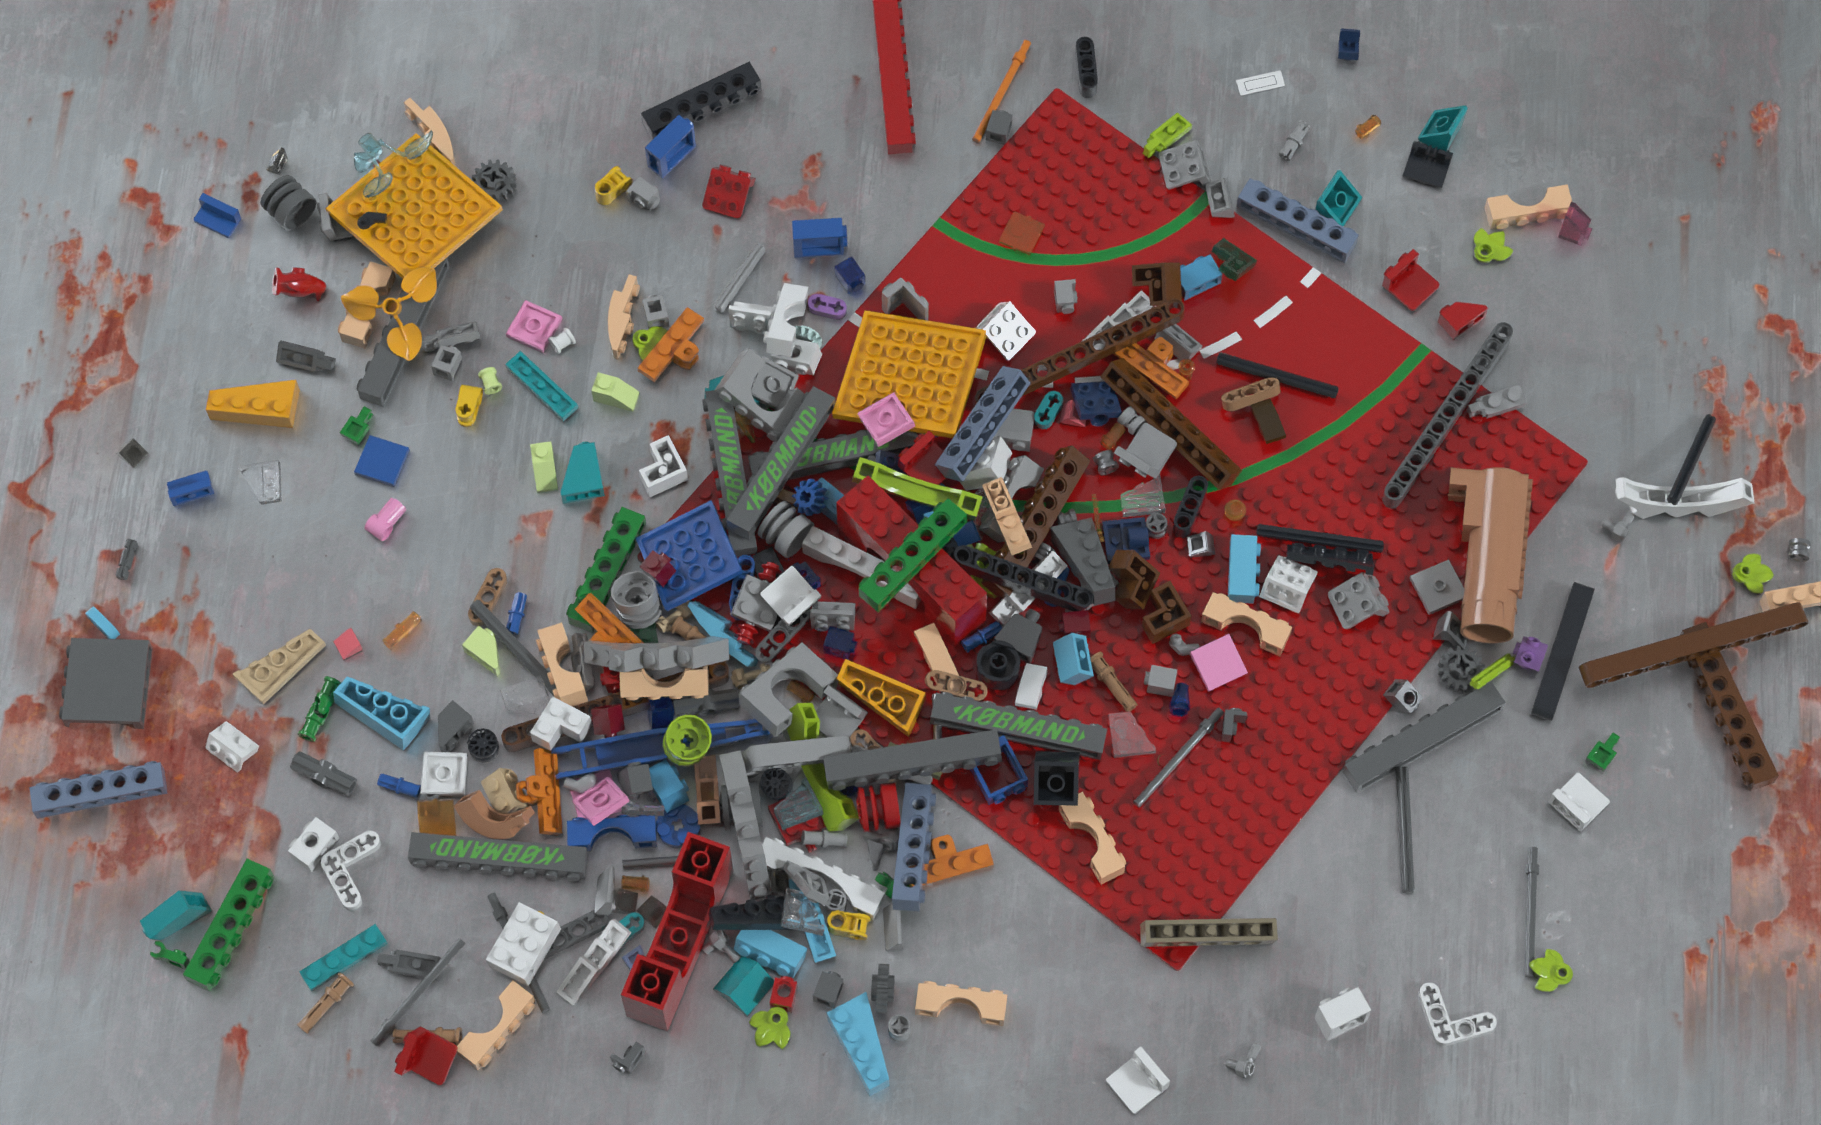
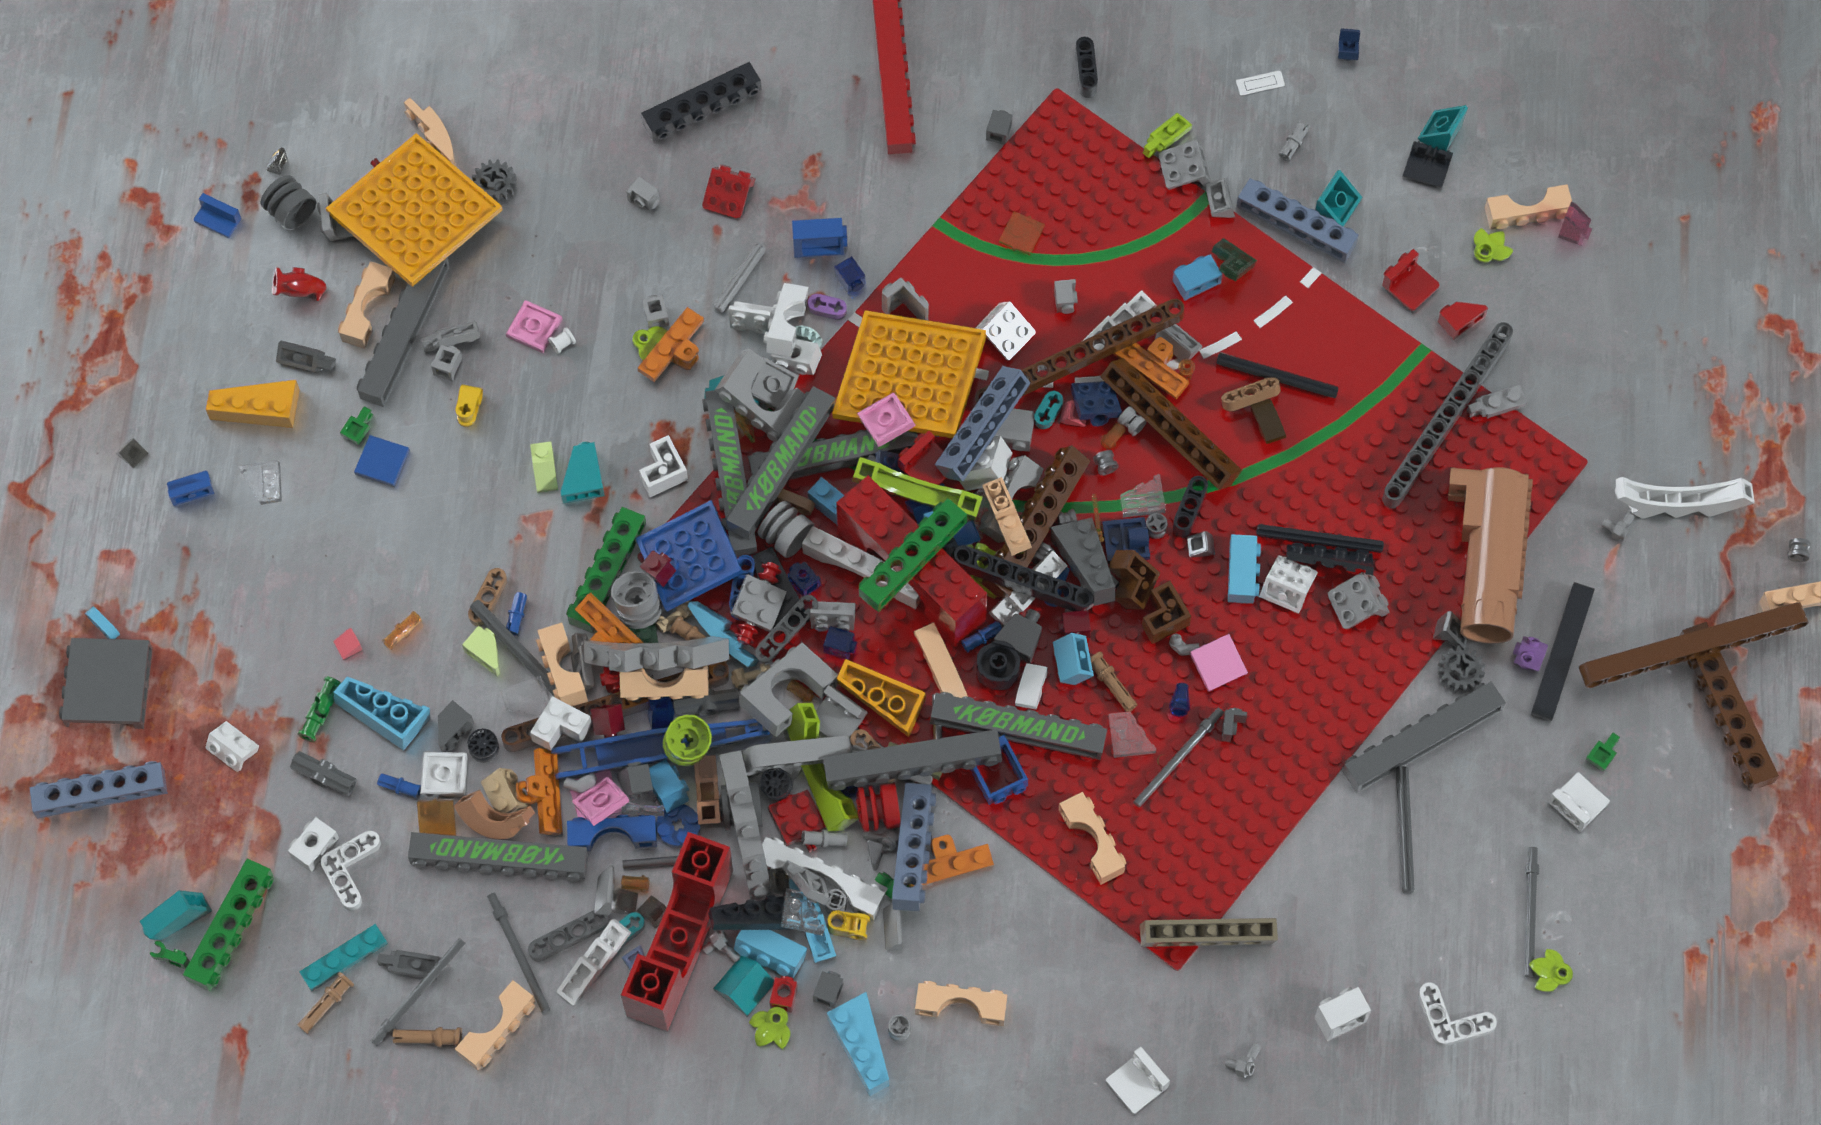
(126, 559): dark grey axle -> none
(273, 671): tan wing -> none
(371, 218): black arm -> none
(373, 150): clear light blue plant -> none
(382, 524): bright pink piece -> none
(407, 339): light orange plant -> none
(426, 1055): red bracket -> none
(490, 380): yellowish green bush -> none
(523, 944): white piece -> none
(541, 386): teal plate -> none
(614, 392): yellowish green slope -> none
(615, 183): yellow piece -> none
(619, 315): light nougat slope -> none
(632, 1057): dark grey bracket -> none
(670, 146): blue window -> none
(790, 595): white bracket -> none
(798, 806): clear light blue wing -> none
(806, 490): blue gear -> none
(882, 988): dark grey gear -> none
(939, 686): medium nougat beam -> none
(1018, 59): orange bar -> none
(1056, 778): black slope -> none
(1147, 451): light grey bracket -> none
(1160, 680): light grey brick -> none
(1162, 279): reddish brown brick -> none
(1223, 611): light nougat arch -> none
(1235, 510): clear yellow plate -> none
(1364, 130): clear orange pin -> none
(1396, 693): dark grey brick -> none
(1438, 587): light grey plate -> none
(1492, 671): lime axle -> none
(1691, 459): black axle -> none
(1754, 574): lime plate -> none

